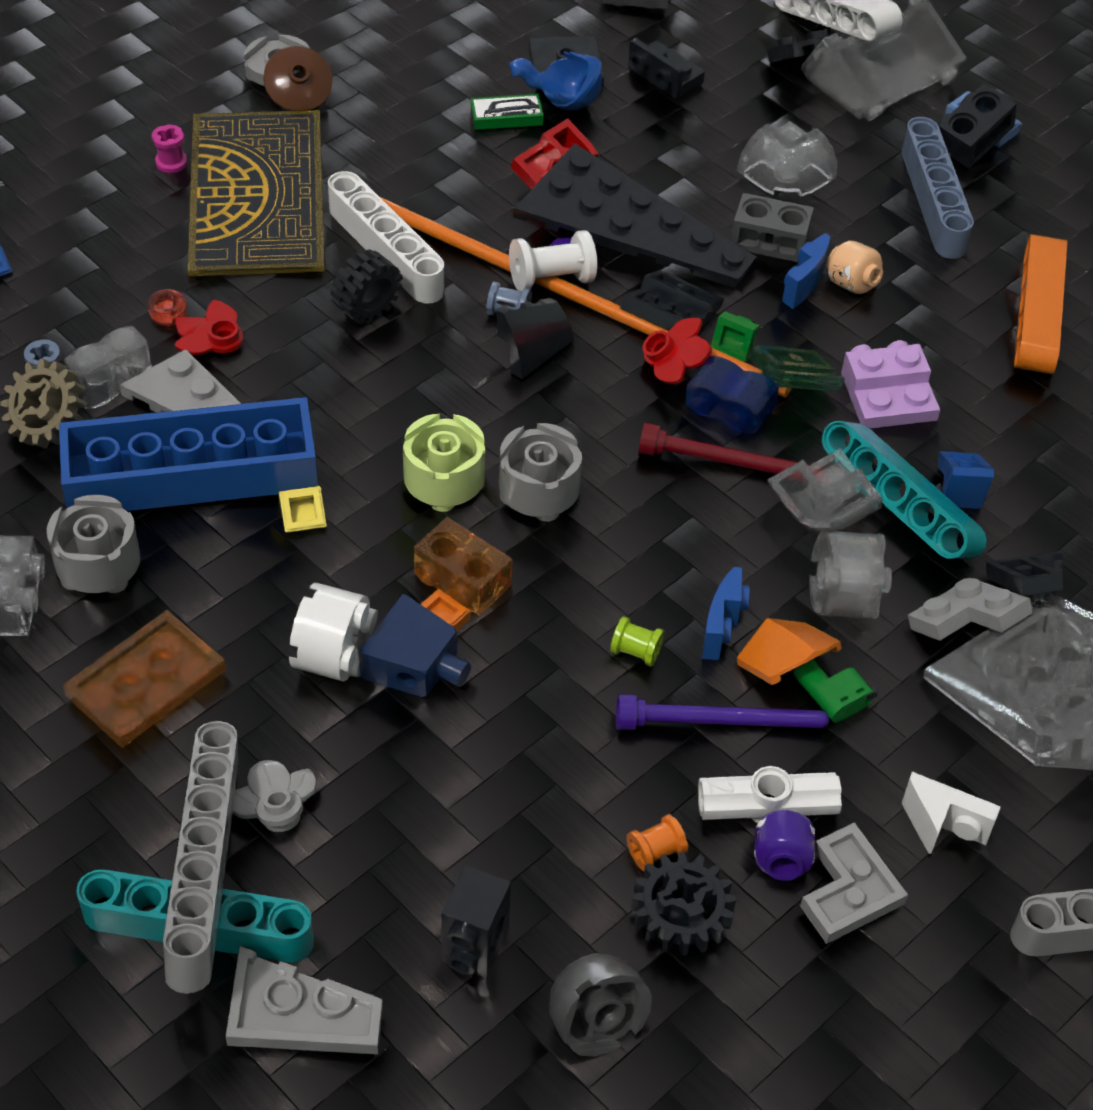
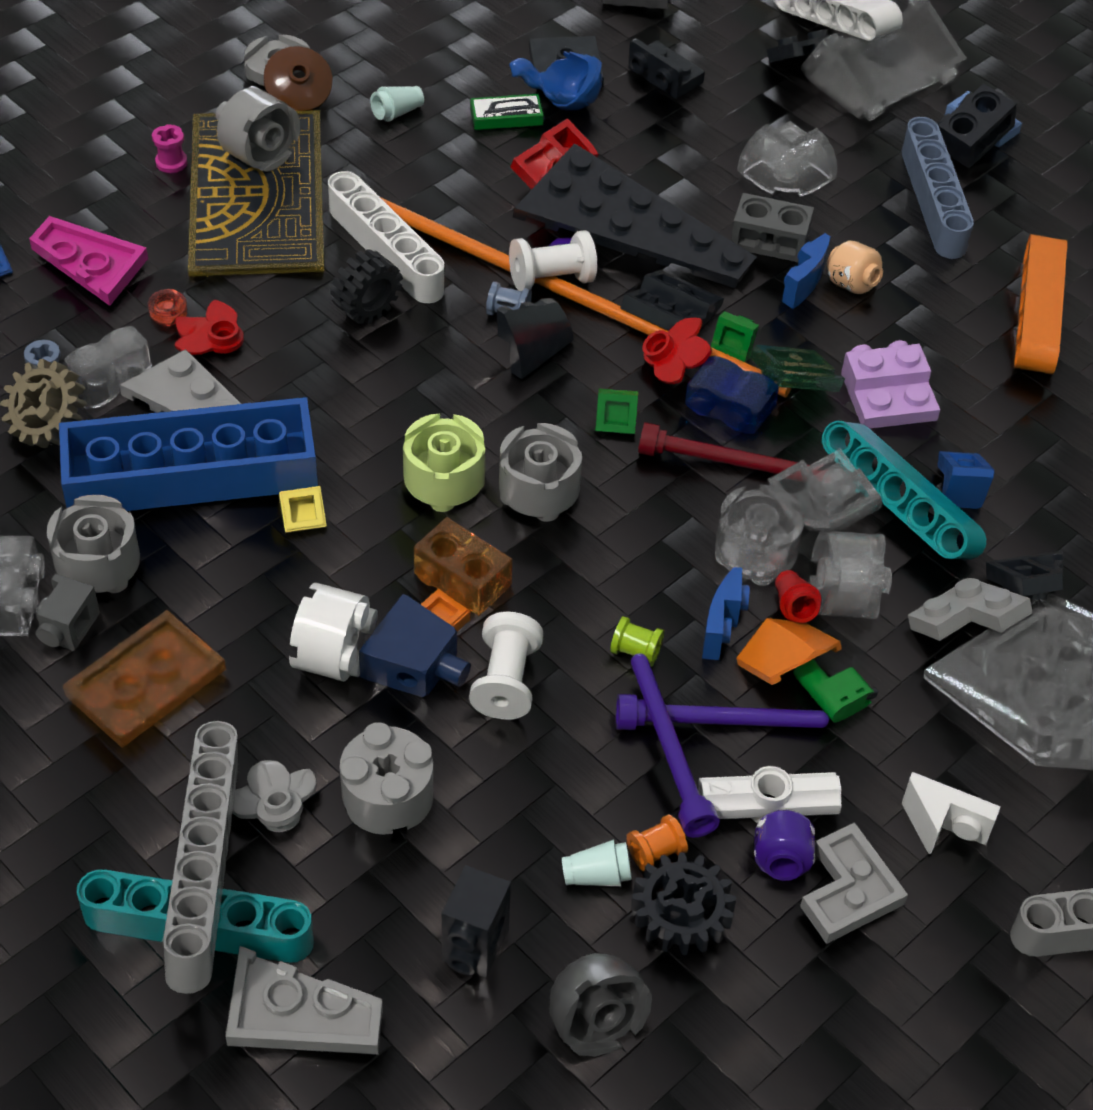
(67, 613): none -> dark grey brick
(89, 257): none -> dark pink wing
(257, 128): none -> light grey brick
(387, 779): none -> light grey brick
(395, 101): none -> light aqua cone
(502, 691): none -> white piece
(598, 866): none -> light aqua cone
(616, 411): none -> green tile
(696, 812): none -> dark purple piece
(759, 532): none -> clear brick
(797, 597): none -> red cone

